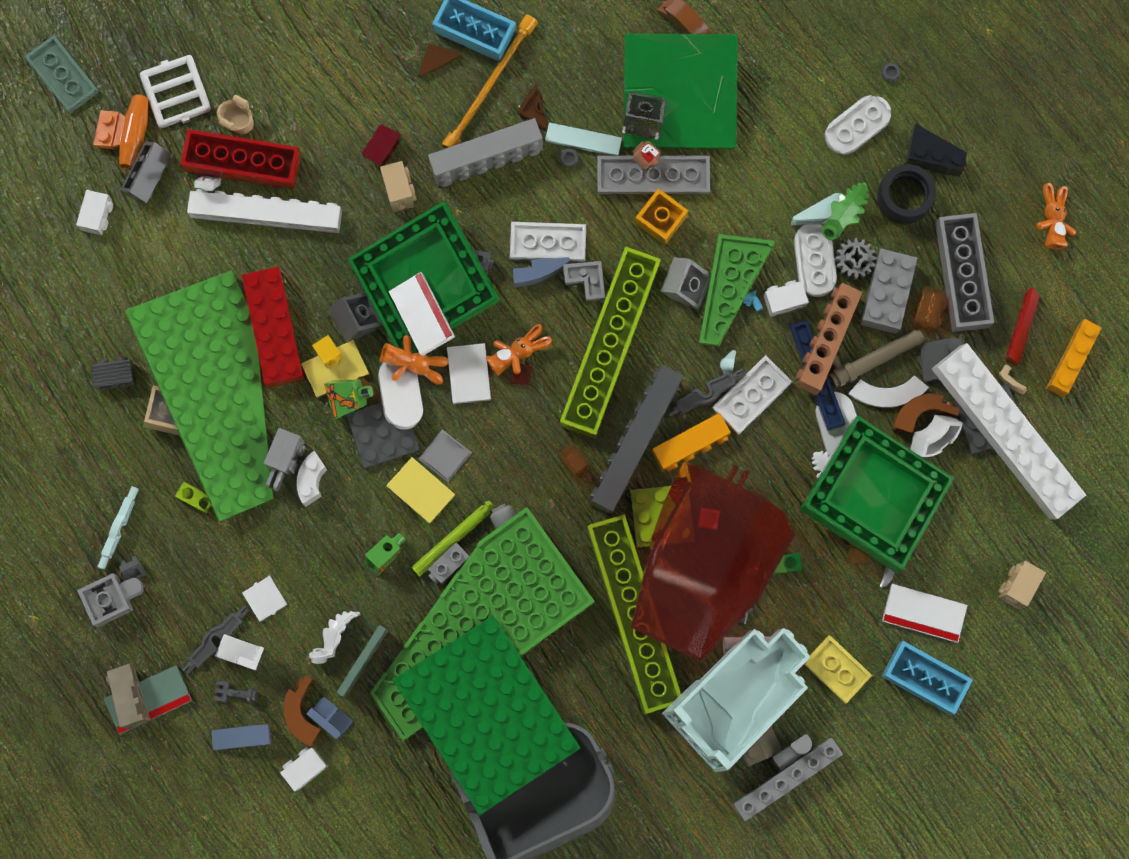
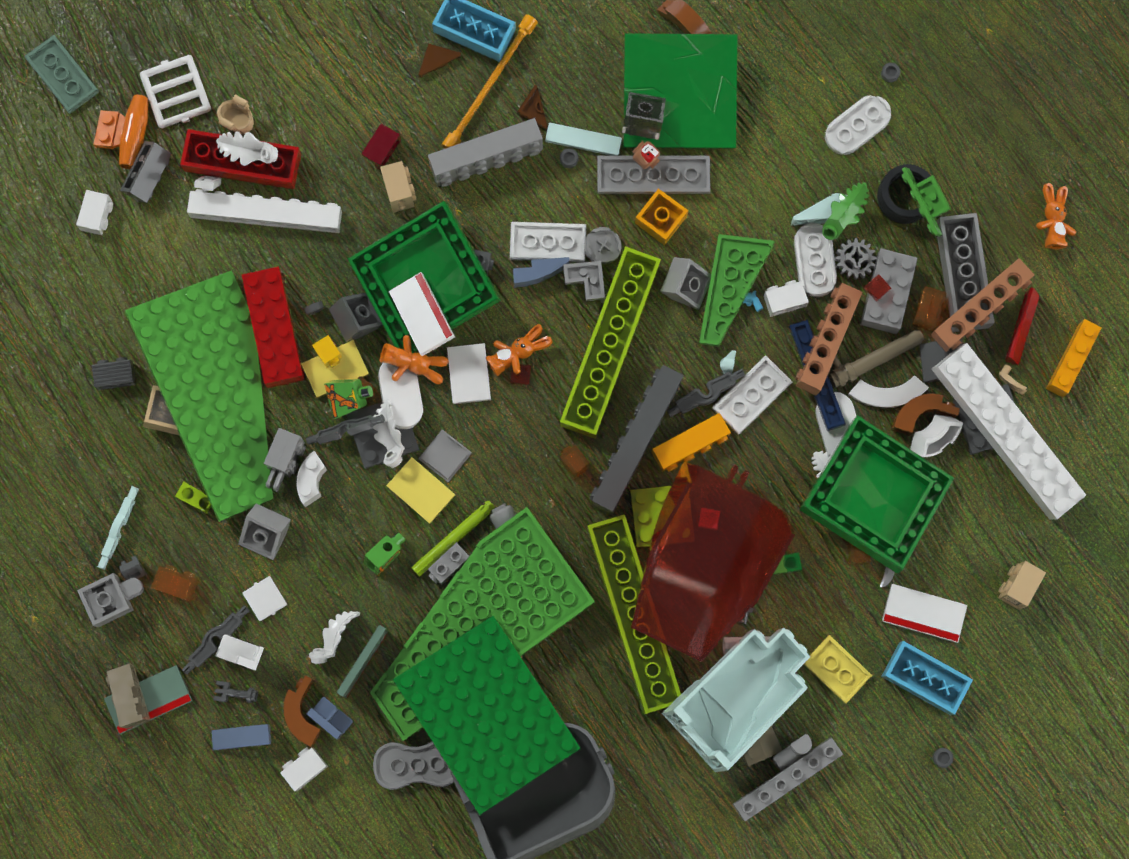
(175, 583): none -> clear orange brick
(246, 148): none -> white plant
(264, 531): none -> light grey slope
(314, 308): none -> dark grey tile
(351, 426): none -> dark grey piece
(389, 436): none -> white plant
(401, 765): none -> light grey plate
(602, 245): none -> light grey tile
(877, 287): none -> clear red tile
(929, 197): none -> bright green bracket
(934, 153): black wedge -> none
(942, 757): none -> dark grey tile
(1017, 271): none -> nougat brick

